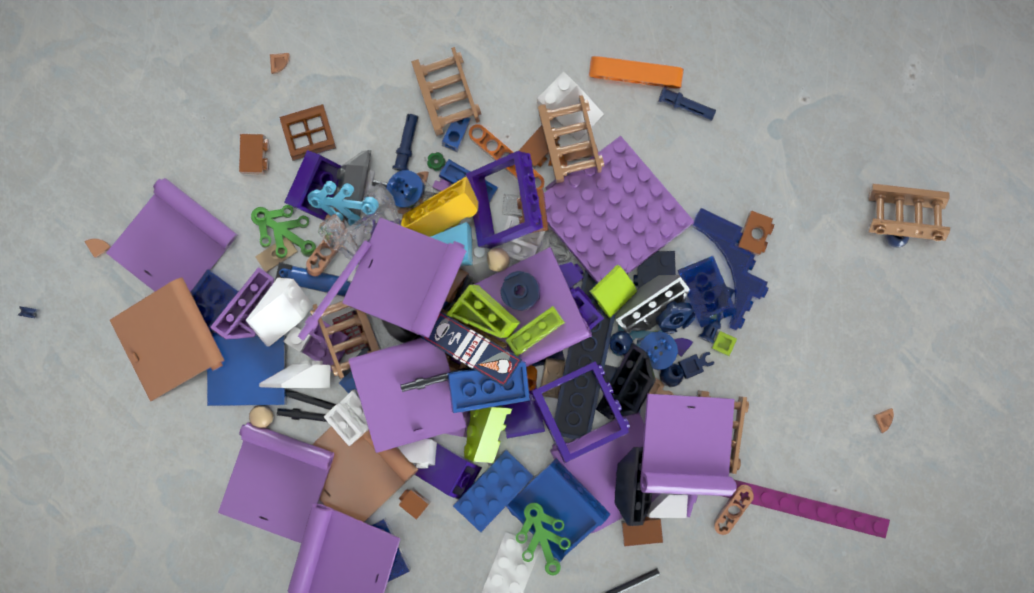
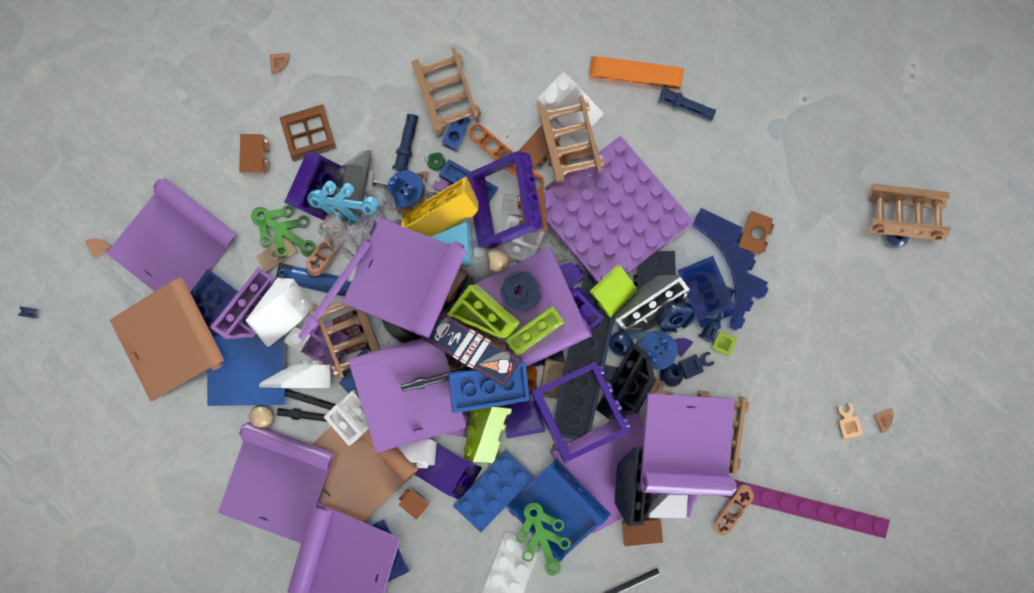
(849, 425): none -> light nougat plate

